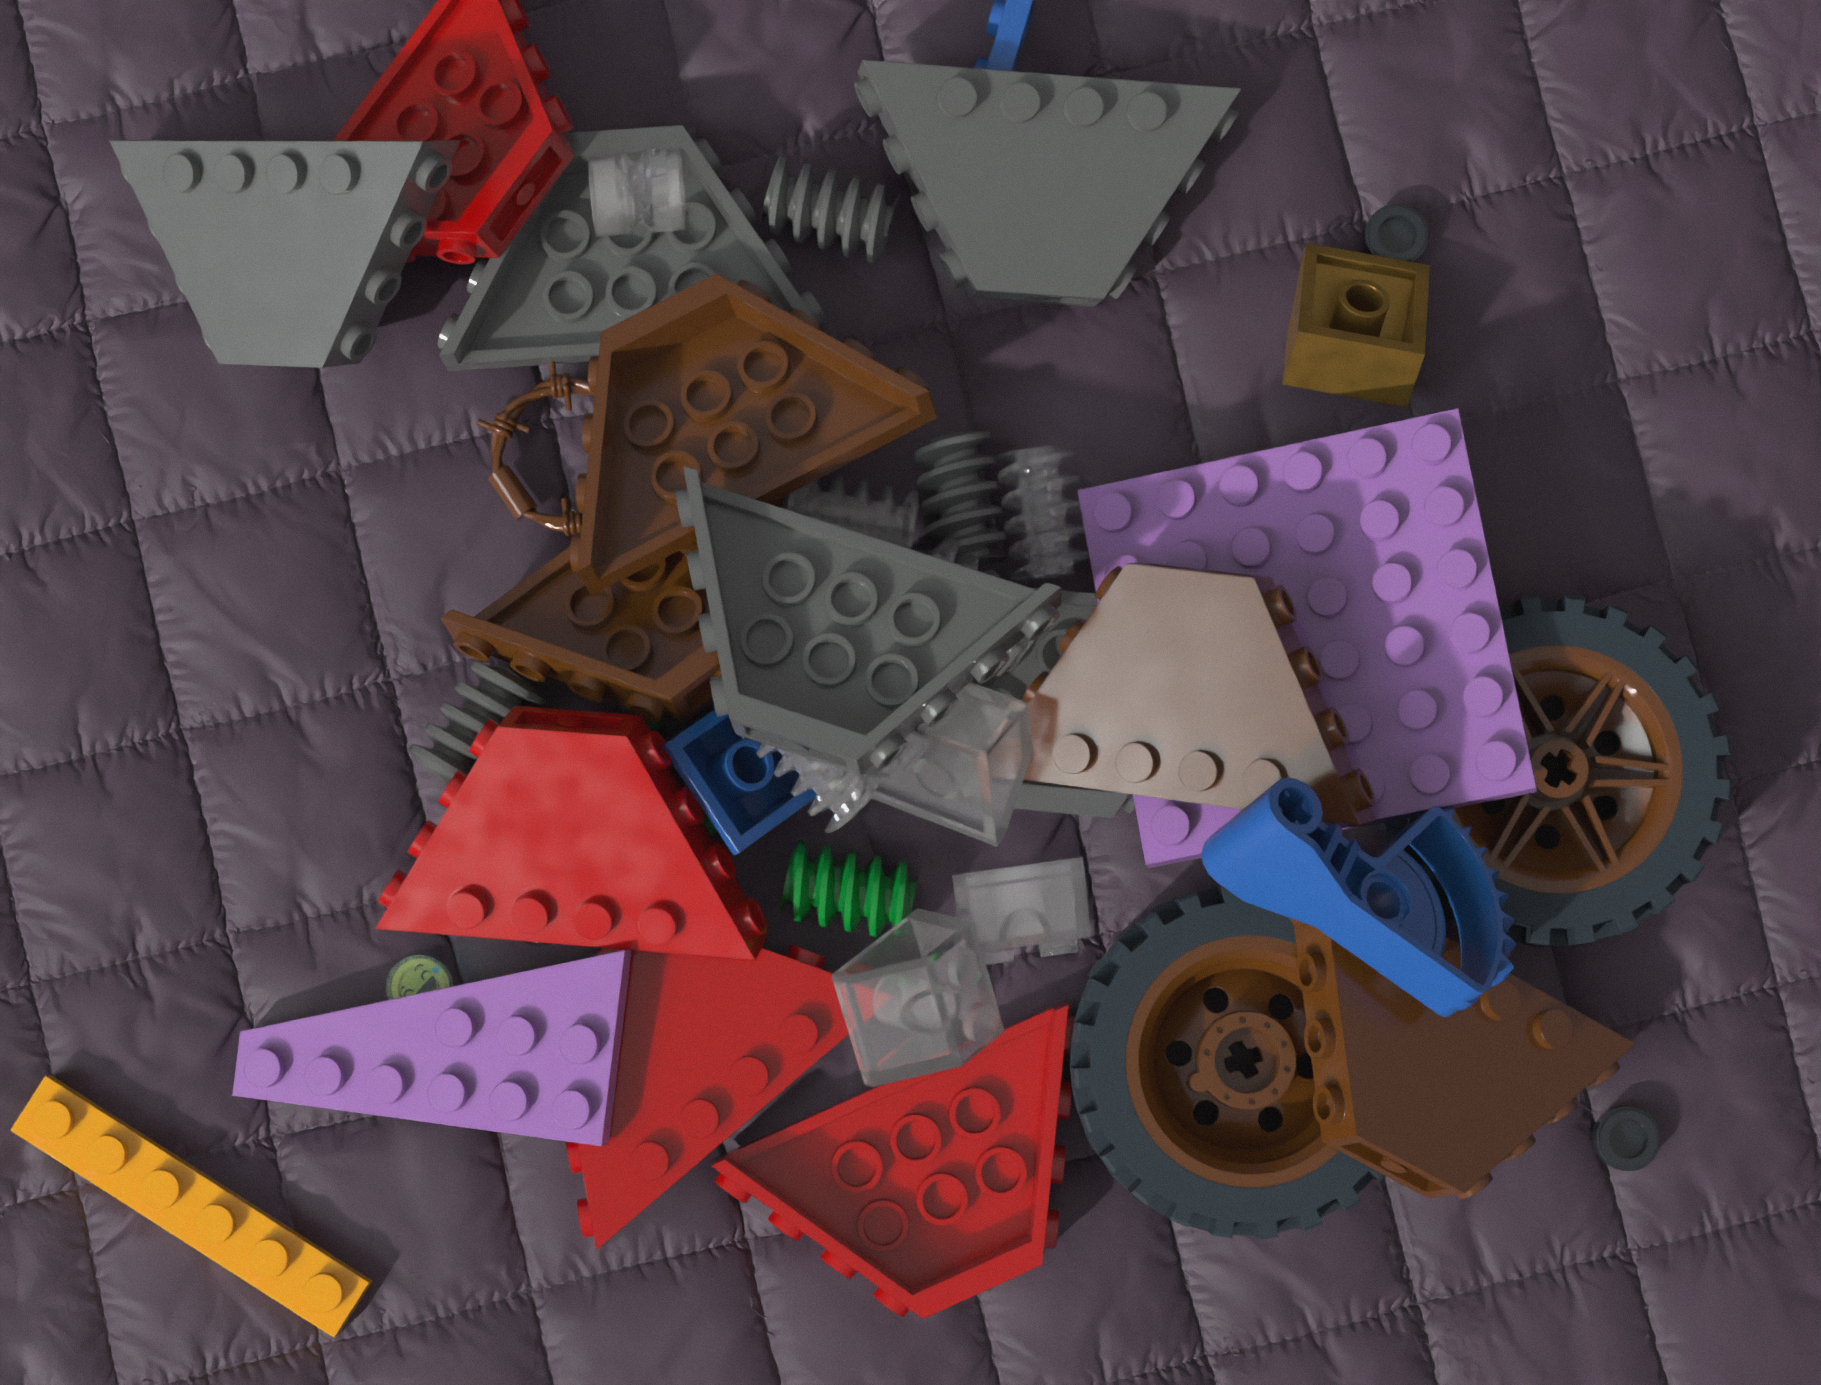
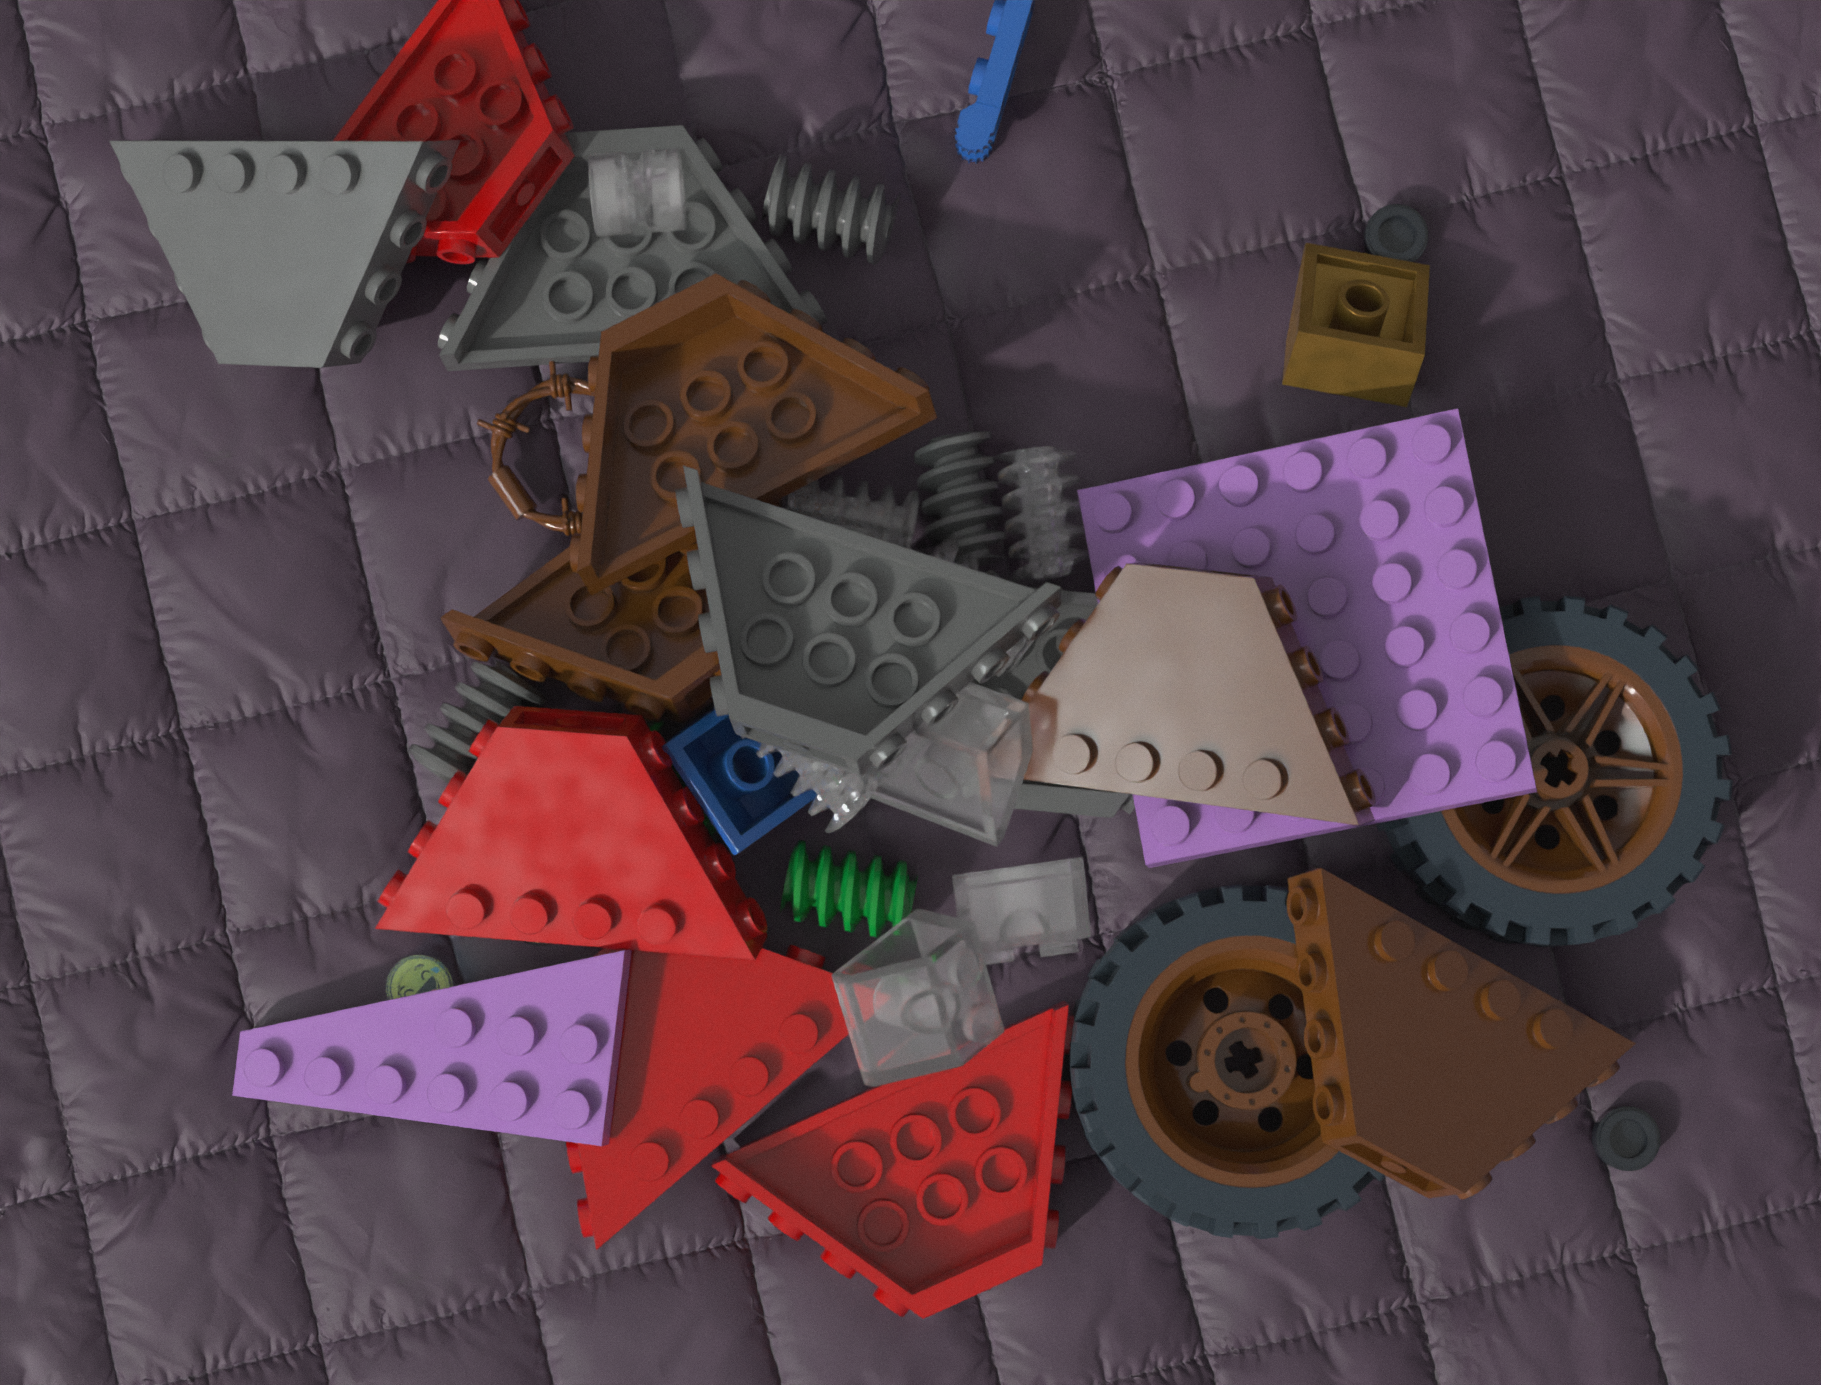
(191, 1205): light orange plate -> none
(1041, 174): dark grey piece -> none
(1374, 906): blue arm -> none

